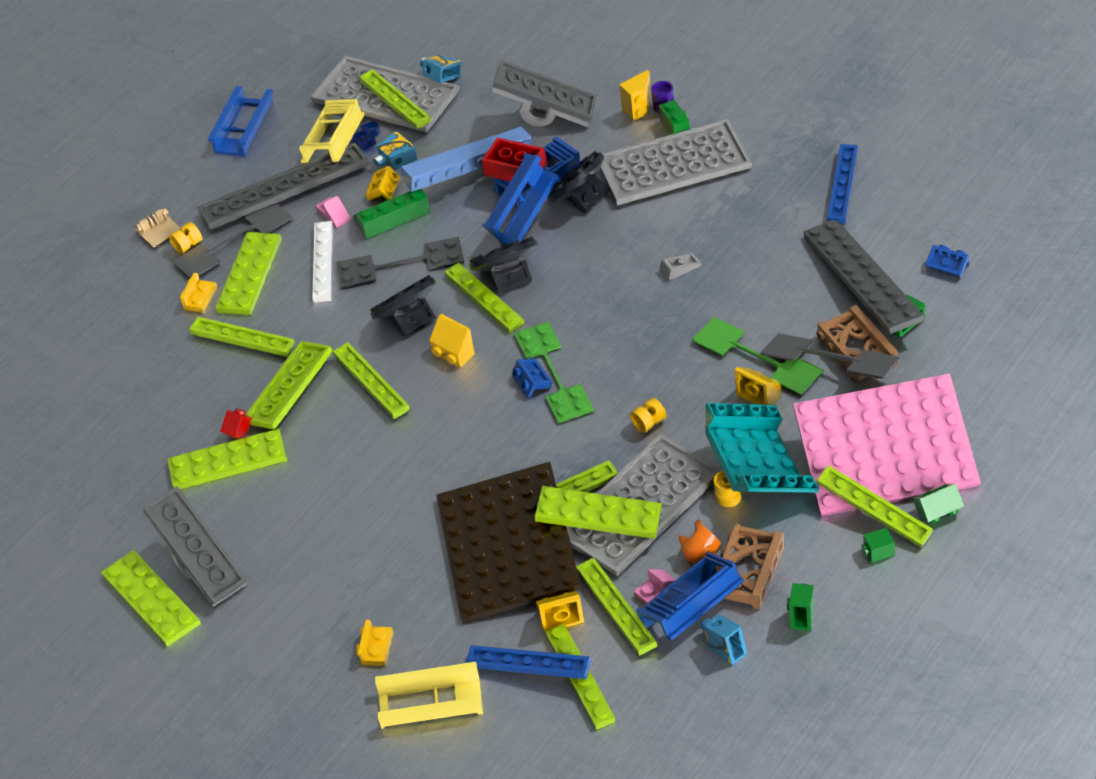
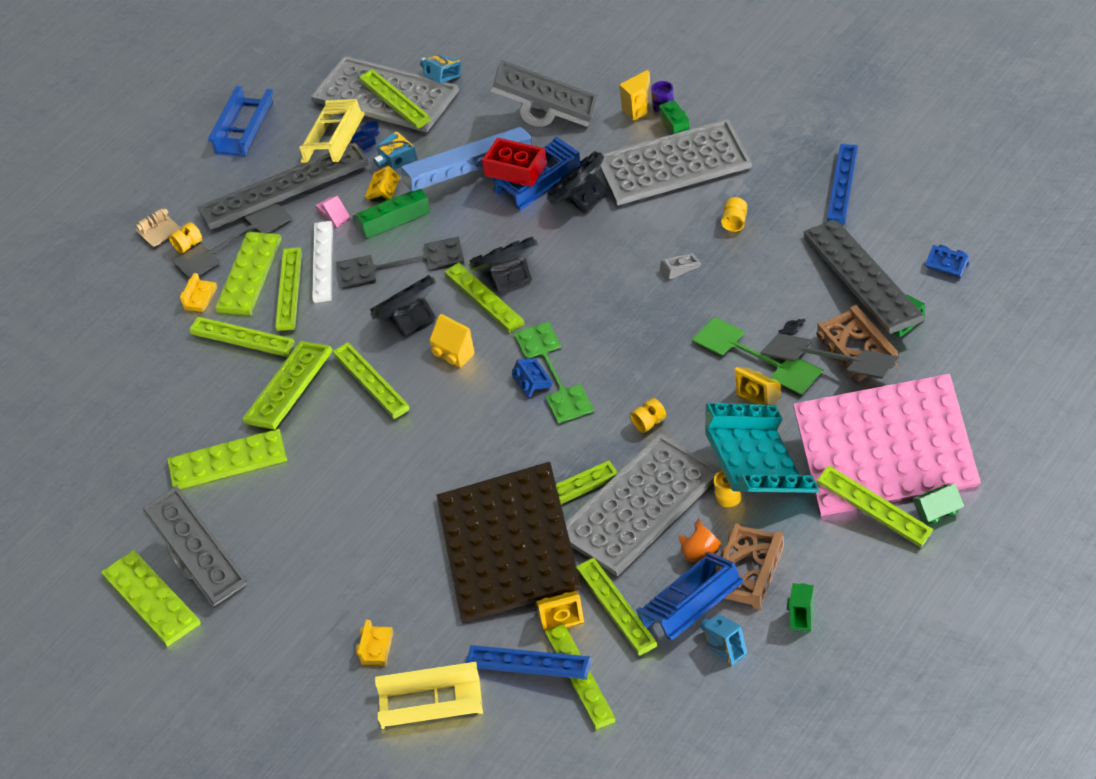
(236, 423): red brick -> none
(288, 289): none -> lime plate
(540, 185): blue piece -> none
(598, 512): lime plate -> none
(657, 583): bright pink slope -> none
(734, 214): none -> yellow wheel
(792, 327): none -> black piece
(878, 545): green brick -> none

